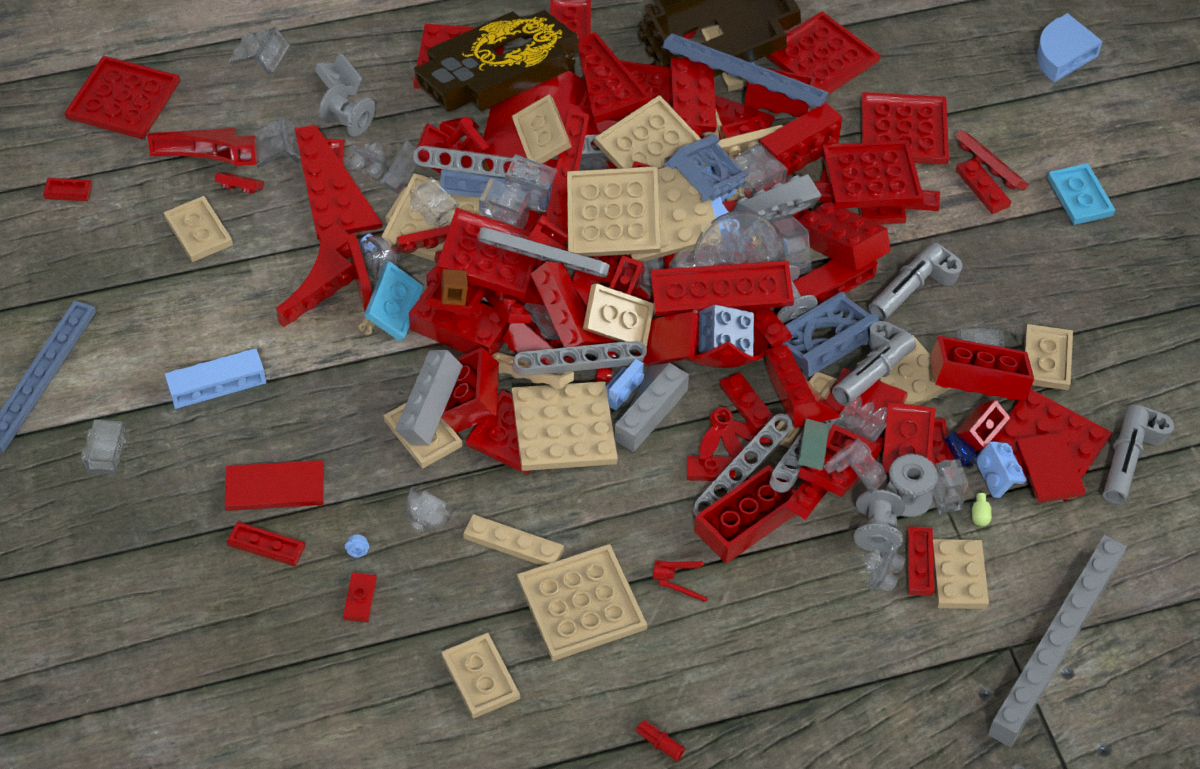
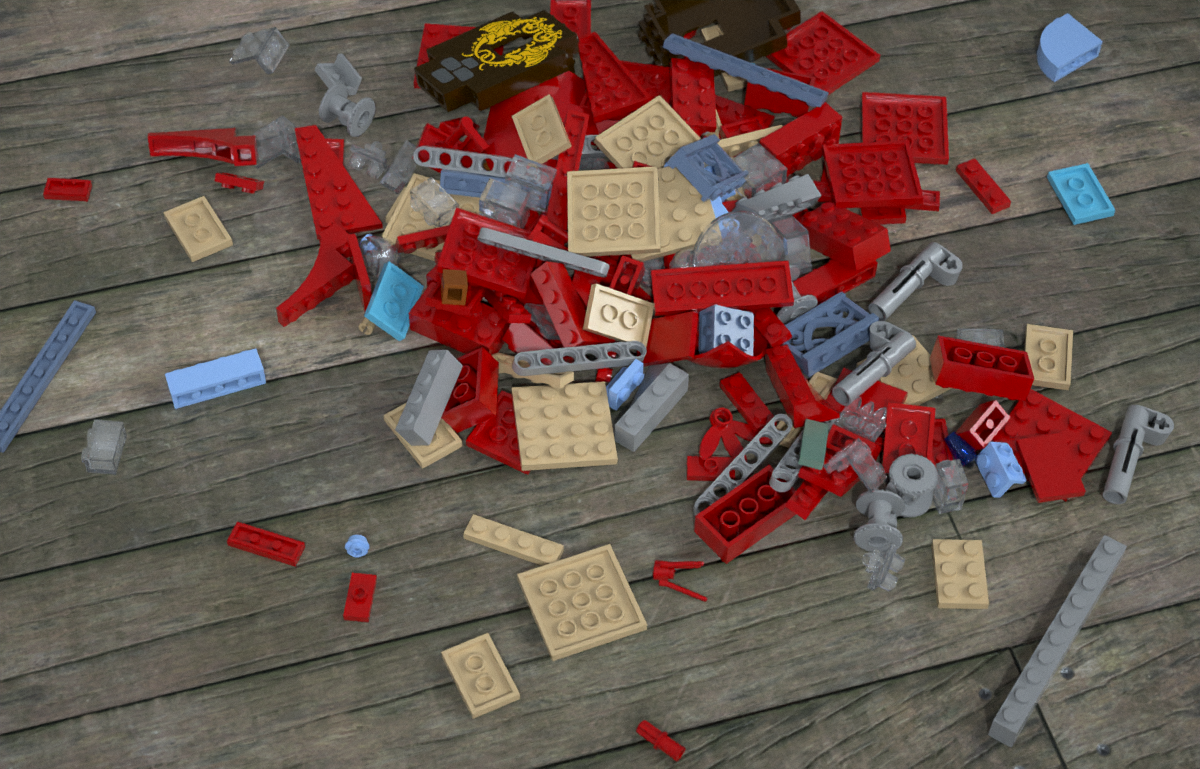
(122, 97): red plate -> none
(274, 485): red tile -> none
(426, 511): clear cylinder -> none
(920, 561): red plate -> none
(981, 510): yellowish green cylinder -> none
(984, 156): red plate -> none

